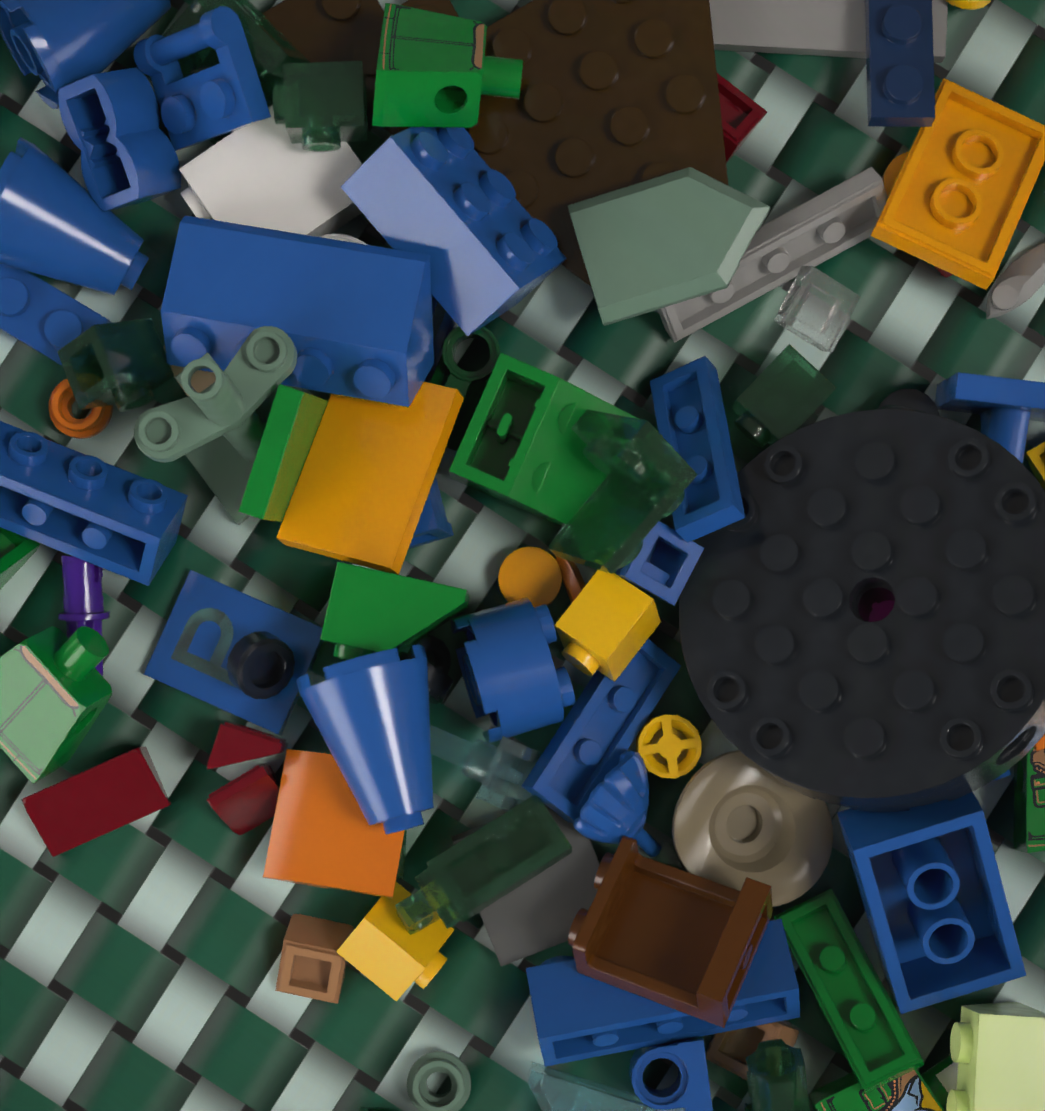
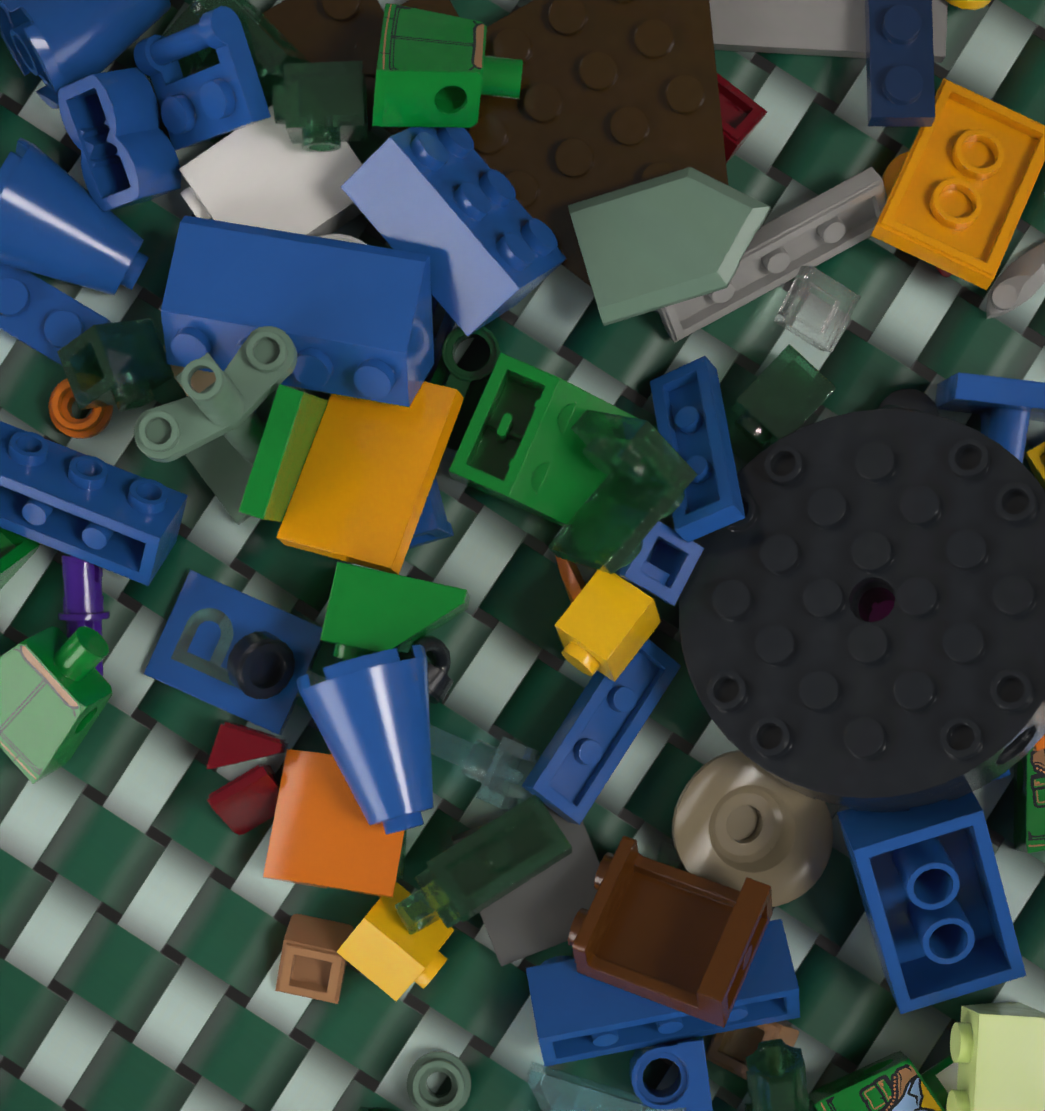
(97, 801): dark red slope -> none
(512, 669): blue brick -> none
(530, 574): light orange tile -> none
(619, 806): blue piece -> none
(680, 754): yellow wheel -> none
(849, 992): green tile -> none

